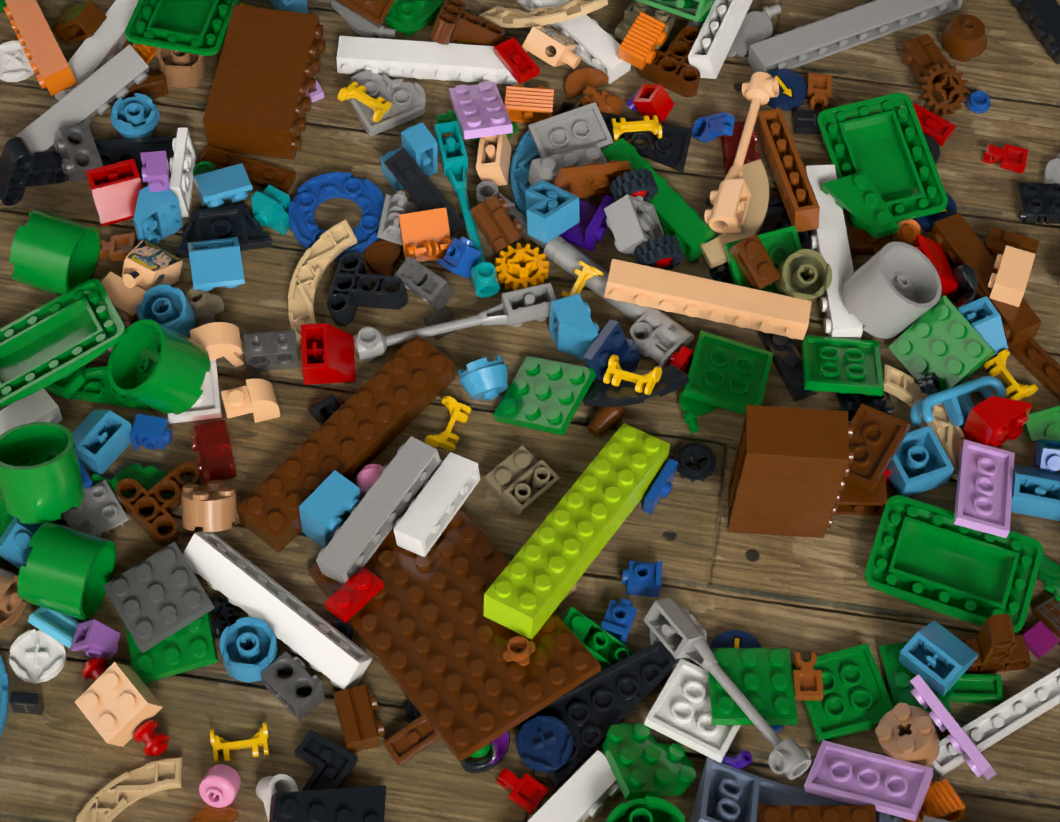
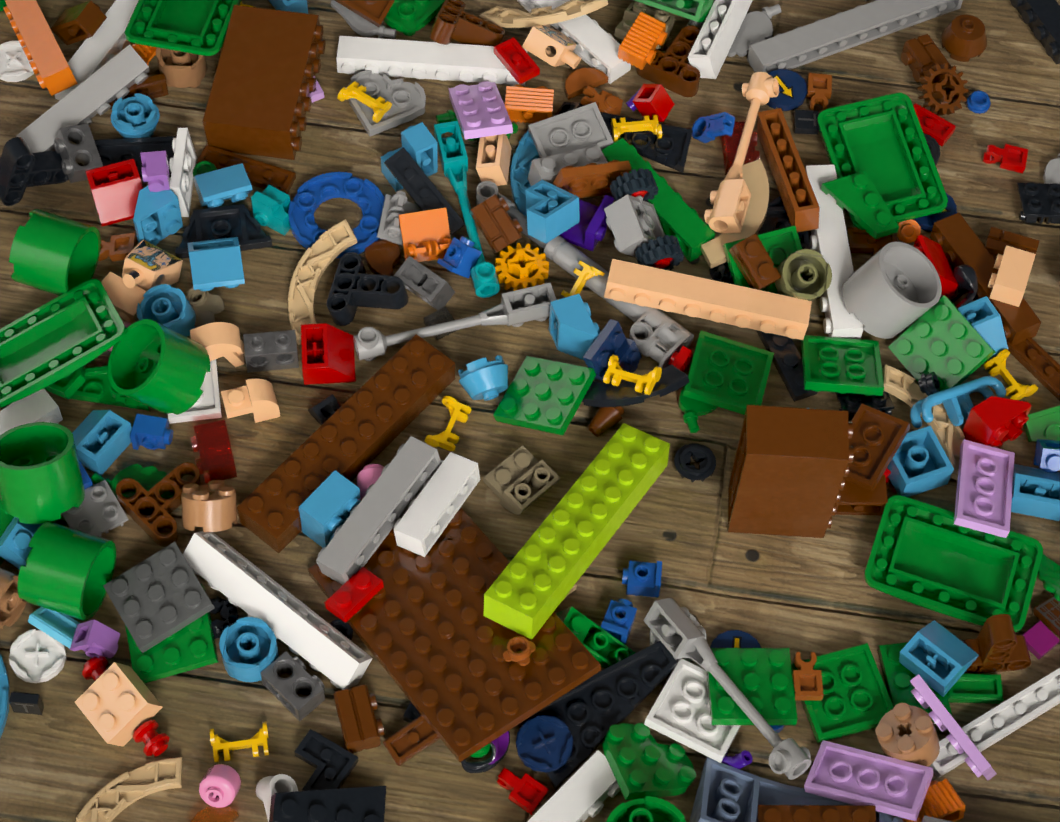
(661, 487): blue plate -> none

